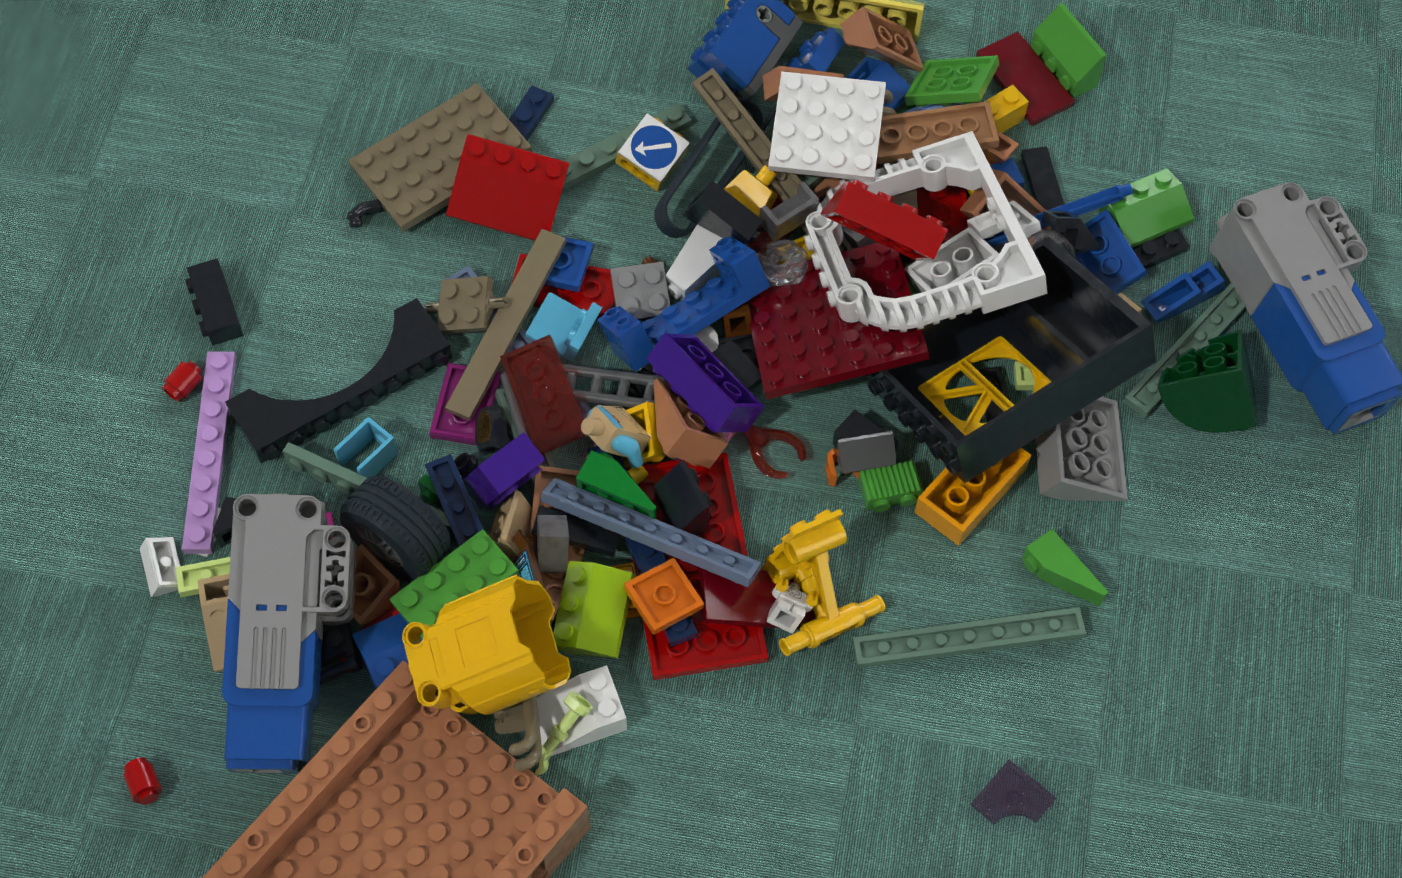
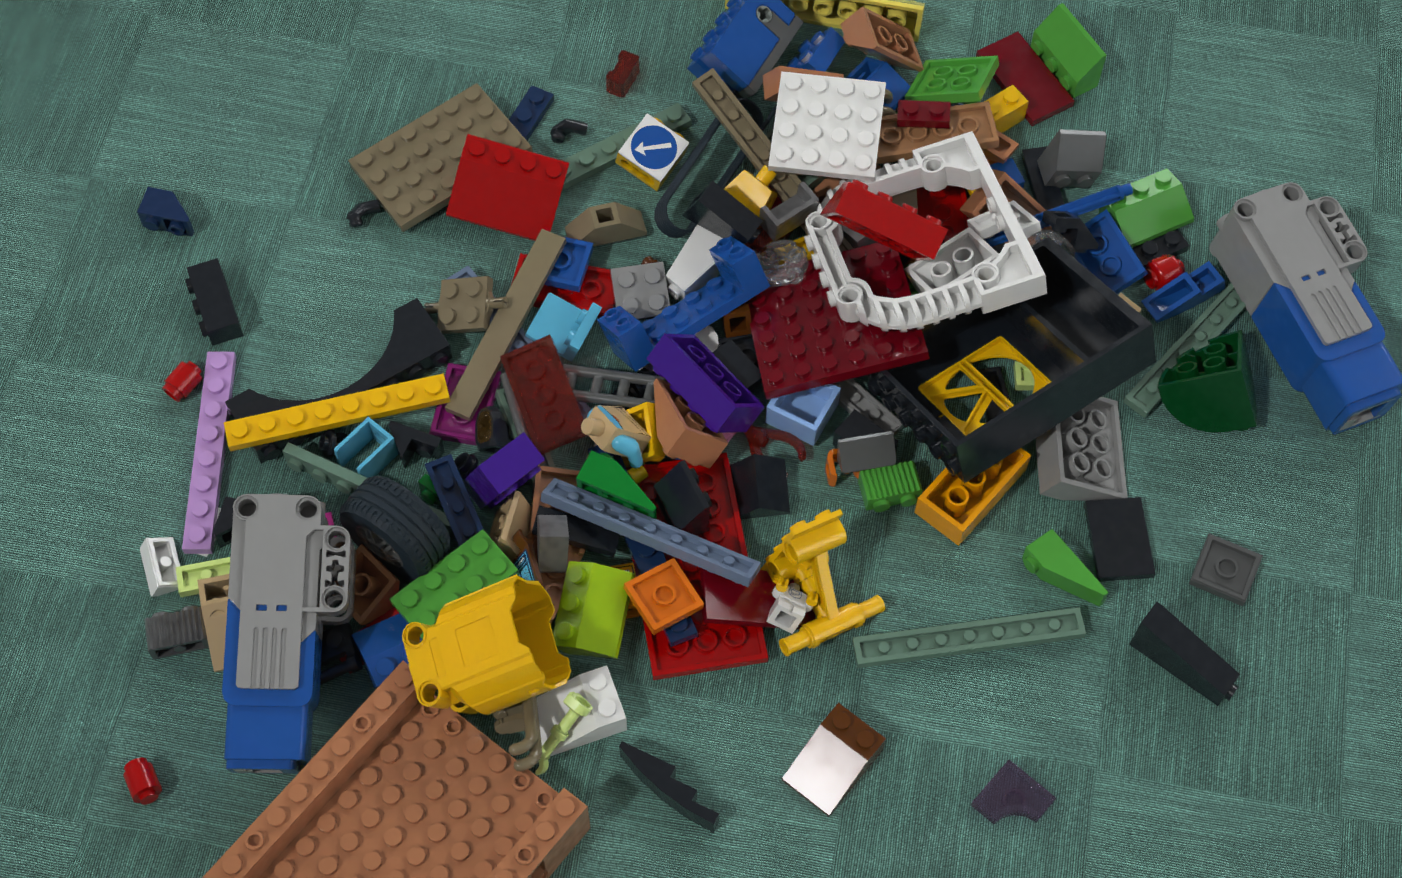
(163, 212): none -> dark blue slope
(176, 632): none -> flat silver brick
(329, 441): none -> black plate
(336, 412): none -> yellow plate
(411, 440): none -> black slope
(566, 127): none -> black arm
(607, 224): none -> dark tan slope
(623, 75): none -> clear red piece
(660, 779): none -> black slope
(761, 486): none -> black slope
(804, 412): none -> light blue piece
(834, 759): none -> slope
(856, 397): none -> light grey tile
(923, 114): none -> dark red plate
(1073, 158): none -> dark grey slope
(1119, 539): none -> black tile
(1162, 271): none -> red head
(1184, 655): none -> black slope
(1225, 569): none -> dark grey plate

